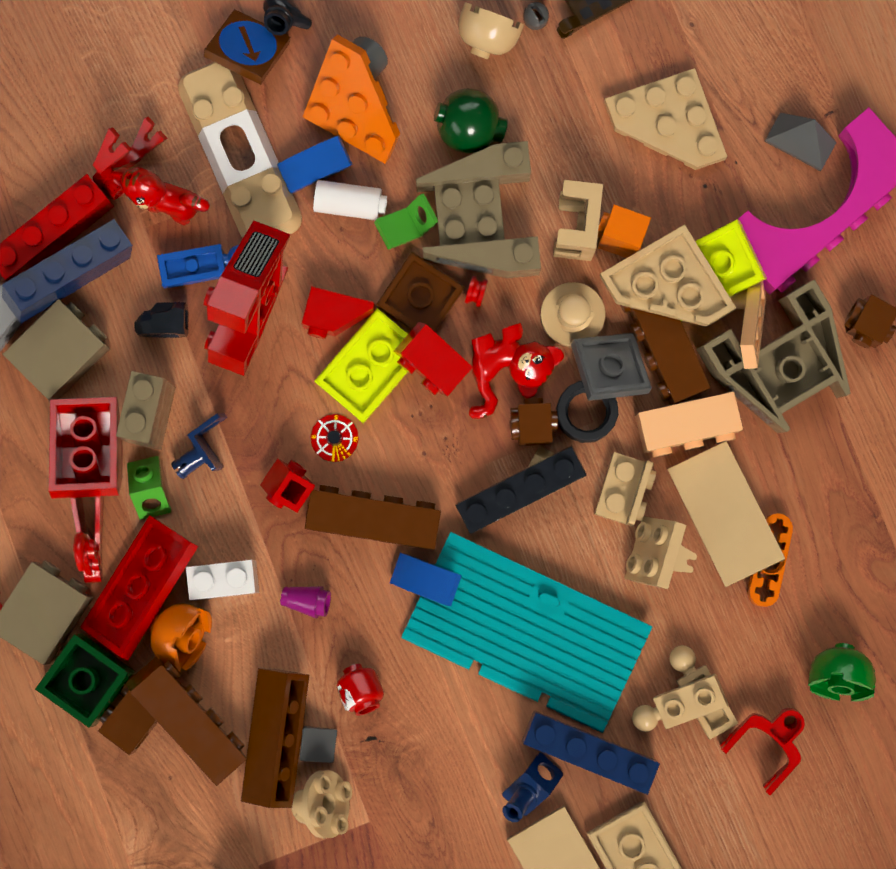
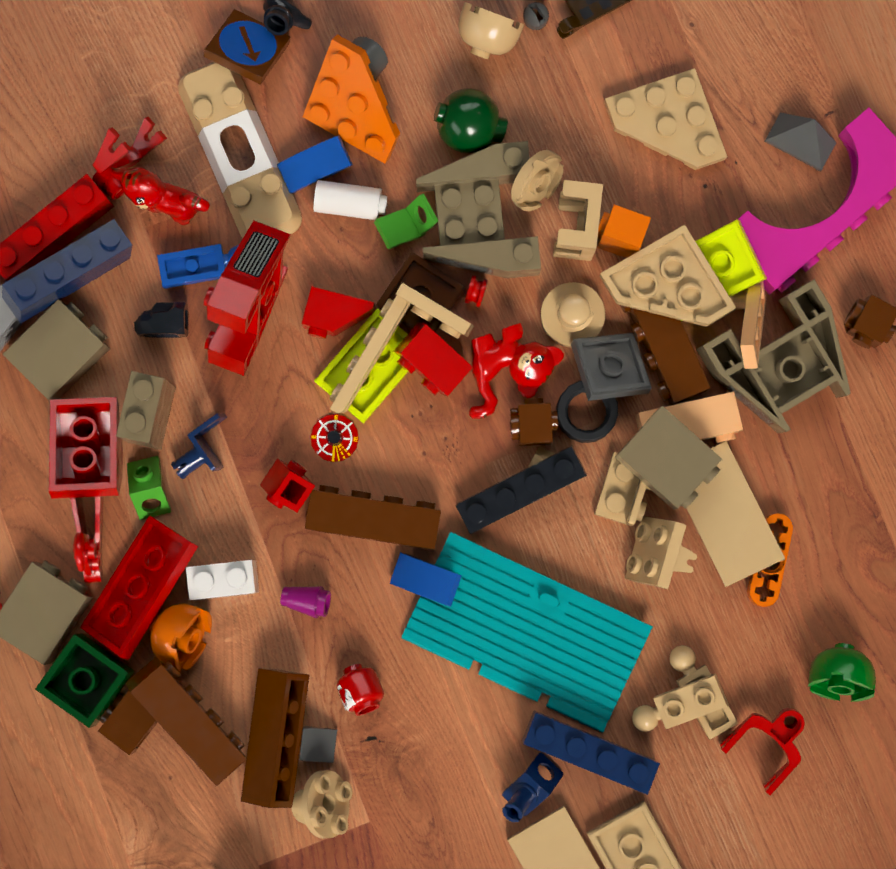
(378, 338): none -> tan bracket
(537, 180): none -> tan tile
(669, 459): none -> dark tan brick

